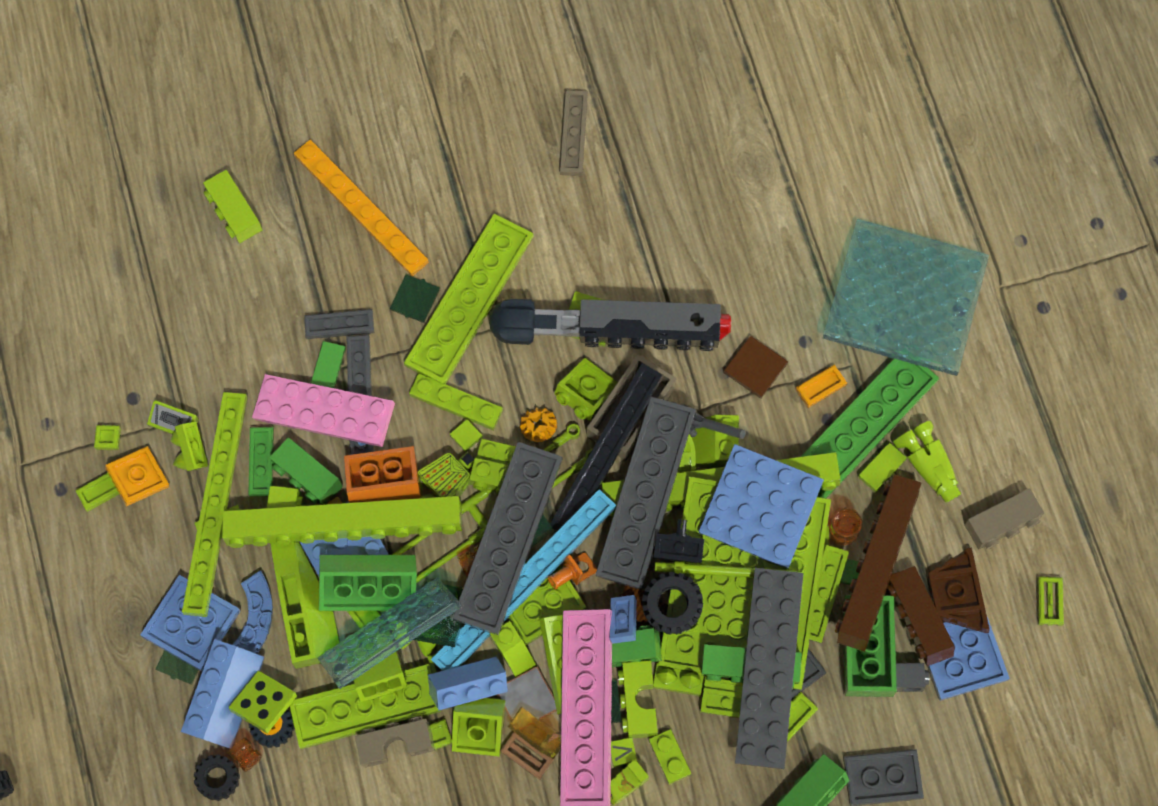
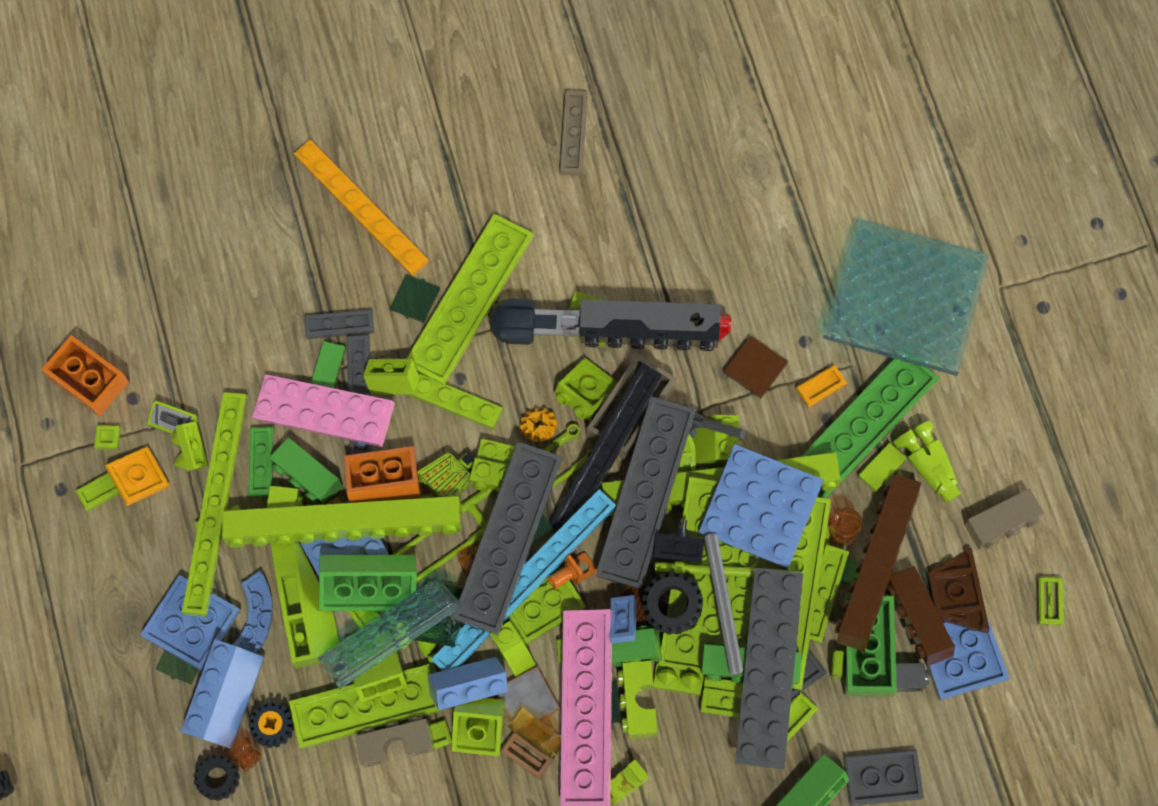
(85, 376): none -> orange brick
(231, 207): lime brick -> none
(262, 701): lime tile -> none
(391, 376): none -> lime brick
(466, 435): lime tile -> none
(553, 641): lime plate -> none
(622, 752): lime tile -> none
(669, 757): lime plate -> none
(723, 604): none -> light grey axle
(837, 665): none -> lime tile

